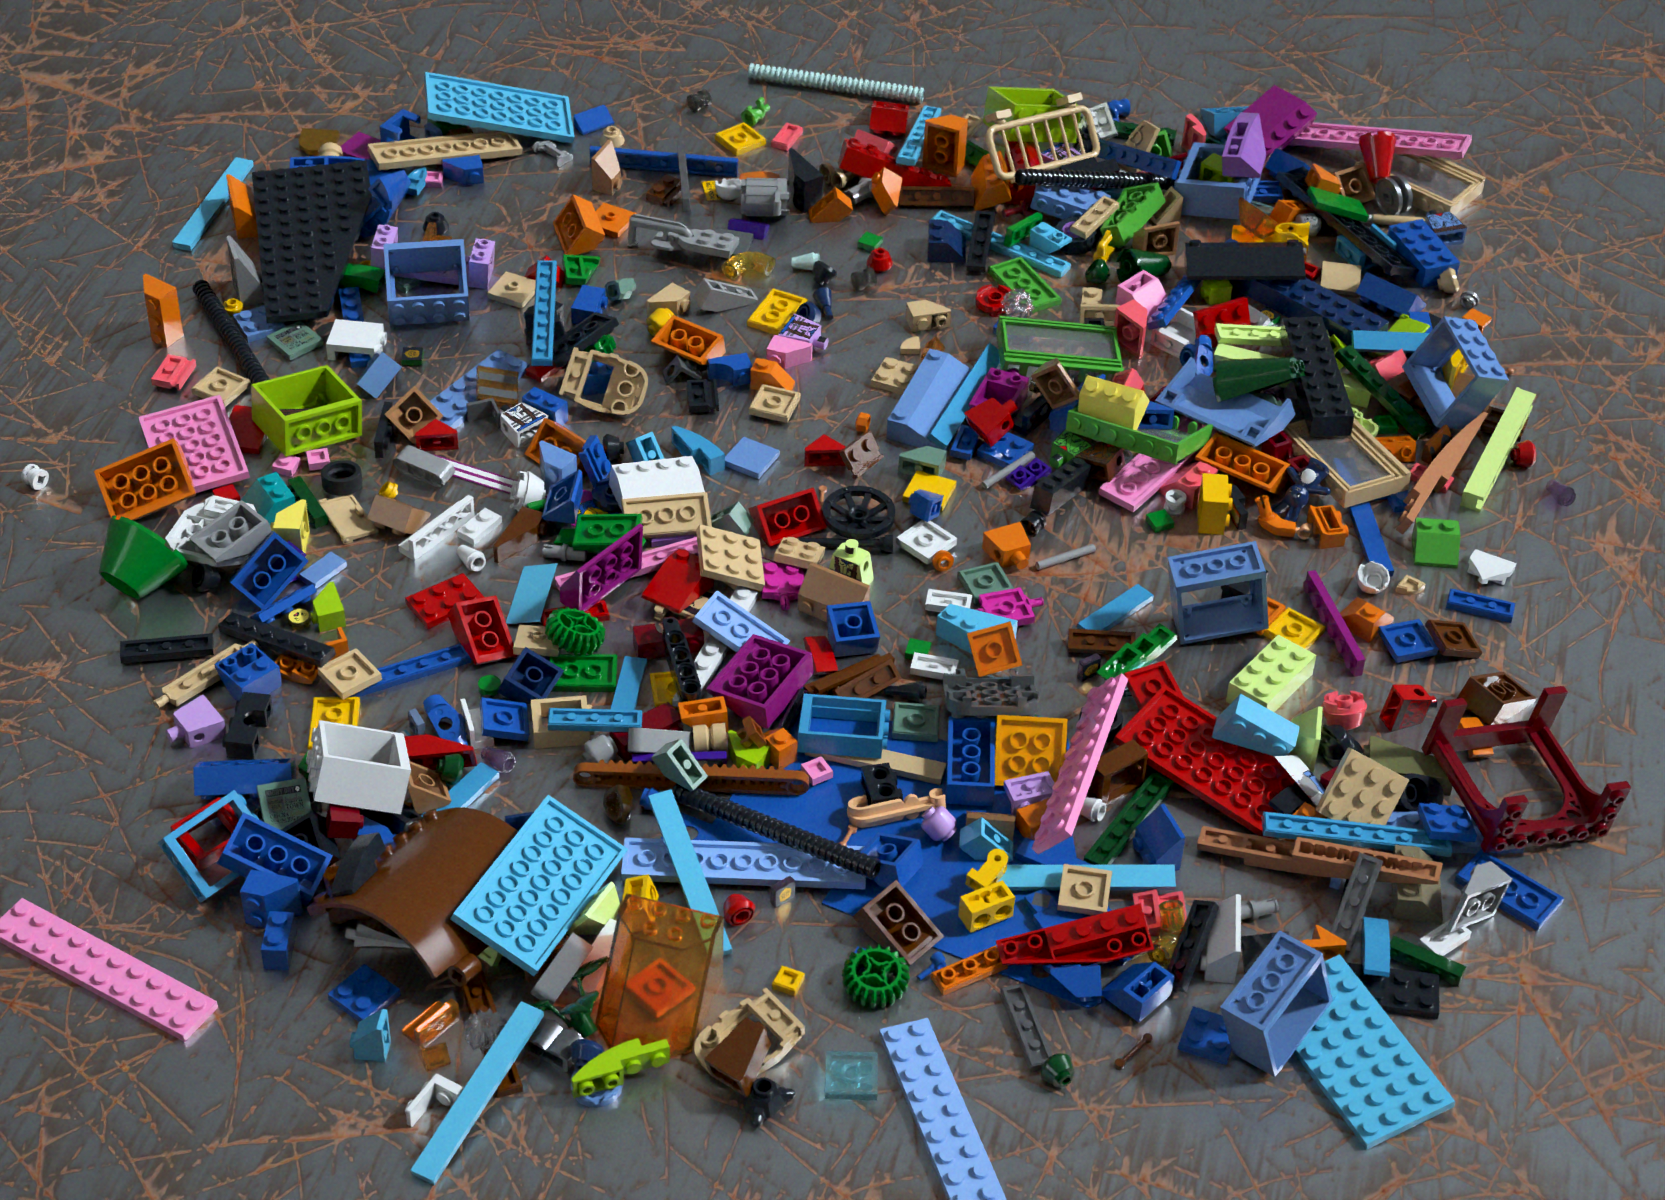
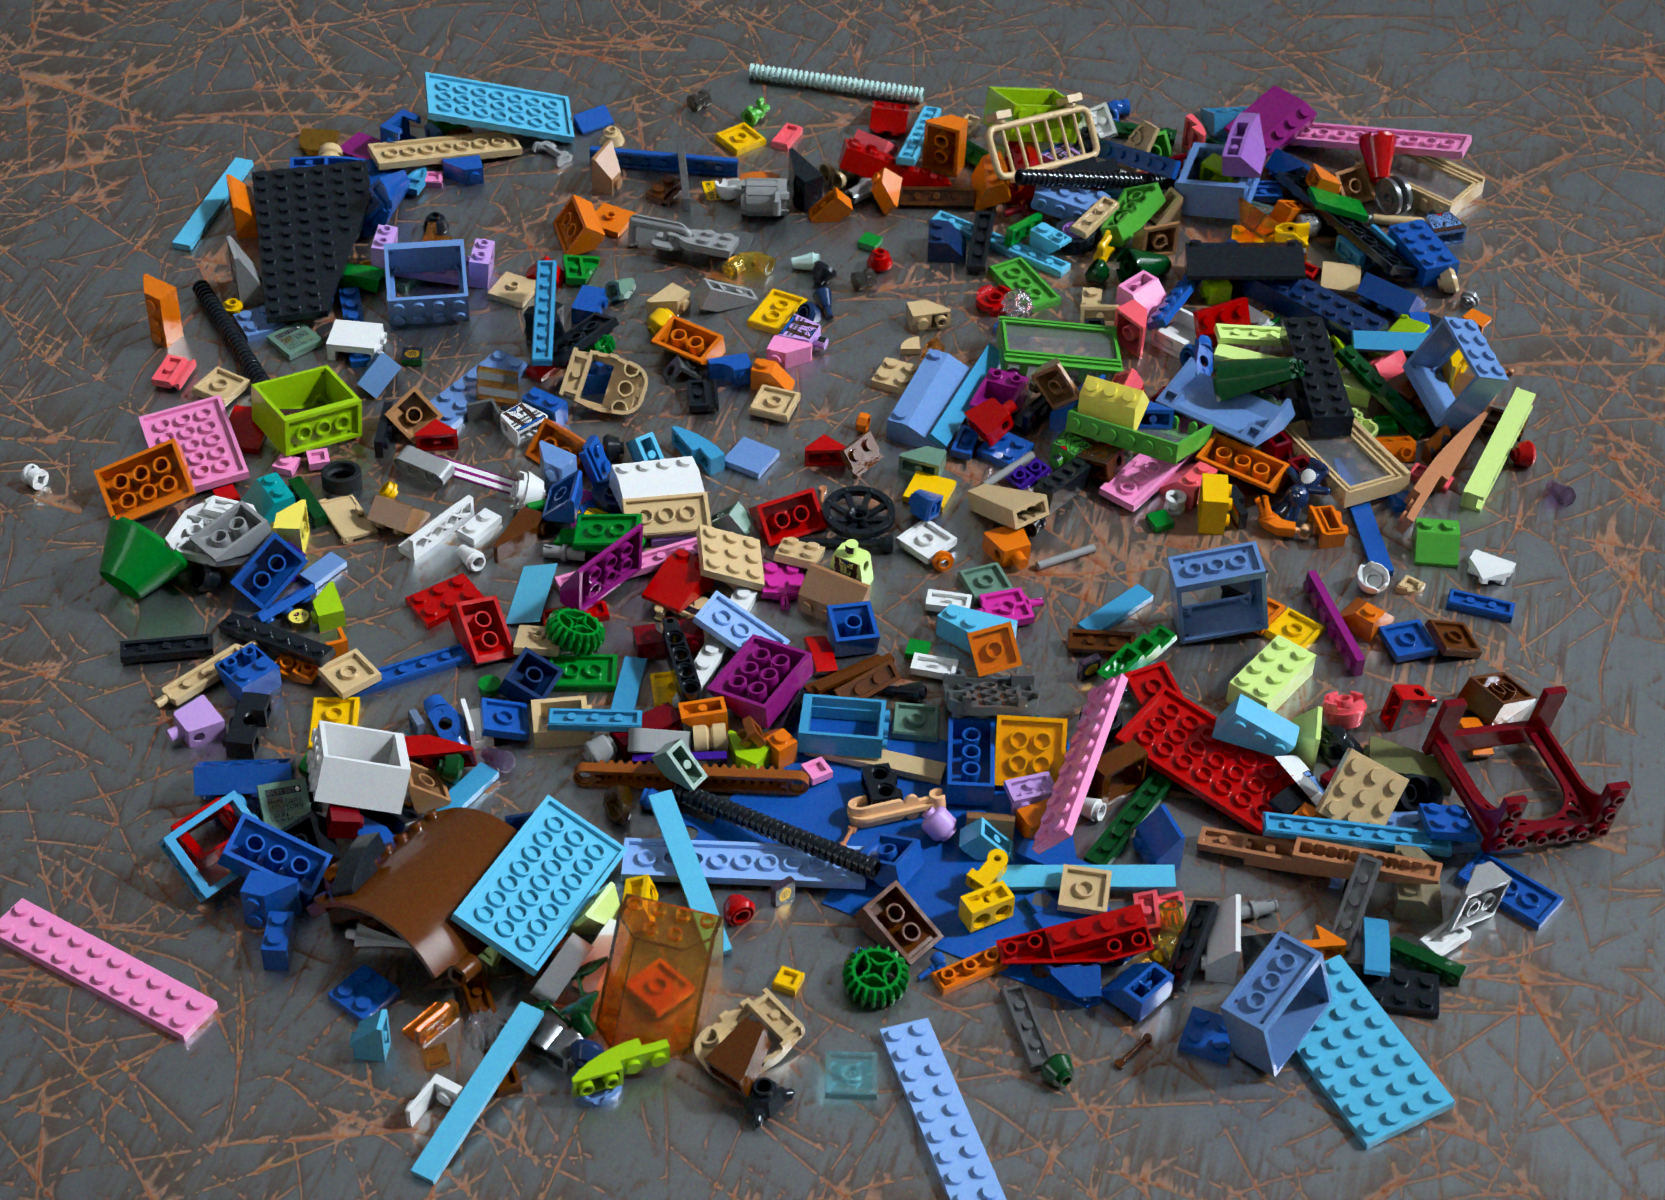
(758, 229): dark purple slope -> none
(1008, 505): none -> tan slope

